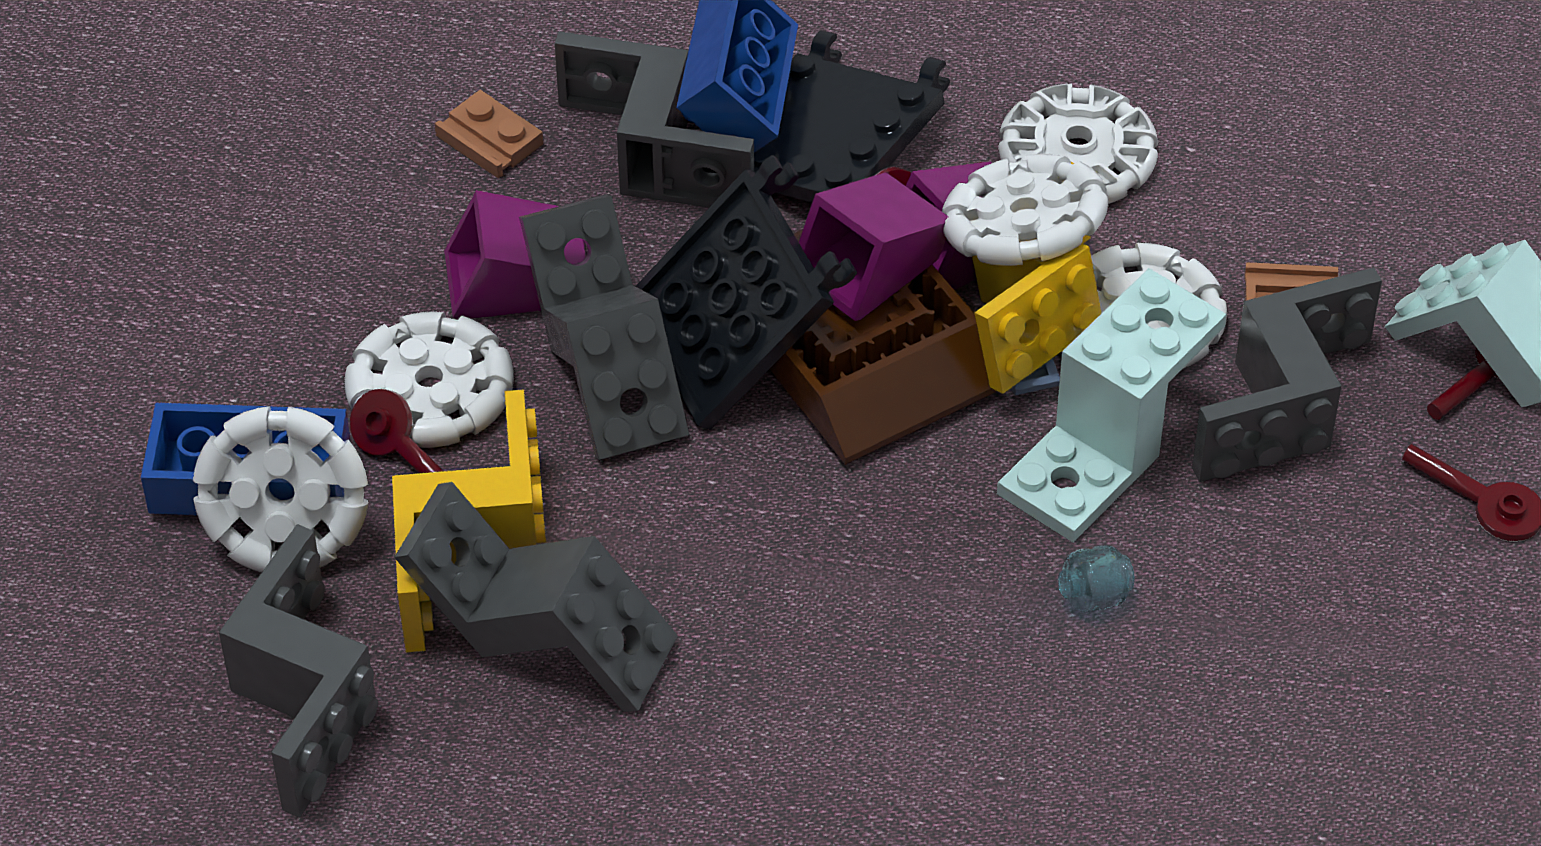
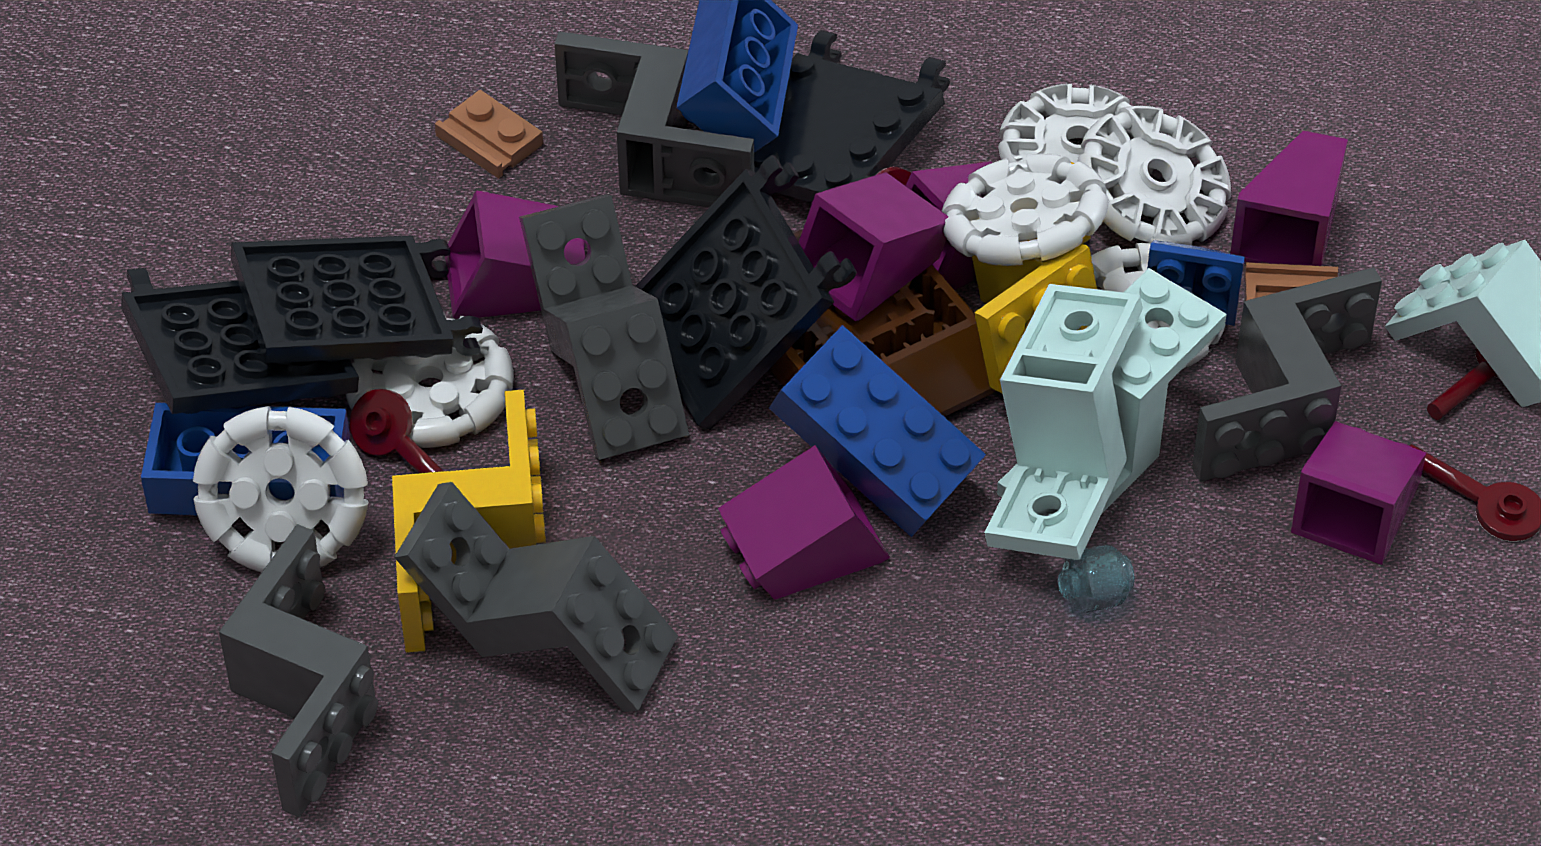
(209, 354): none -> black plate
(348, 299): none -> black plate
(800, 528): none -> magenta slope
(876, 430): none -> blue brick
(1063, 421): none -> light aqua bracket
(1139, 193): none -> white plate
(1201, 271): none -> blue slope
(1291, 203): none -> magenta slope
(1356, 491): none -> magenta slope

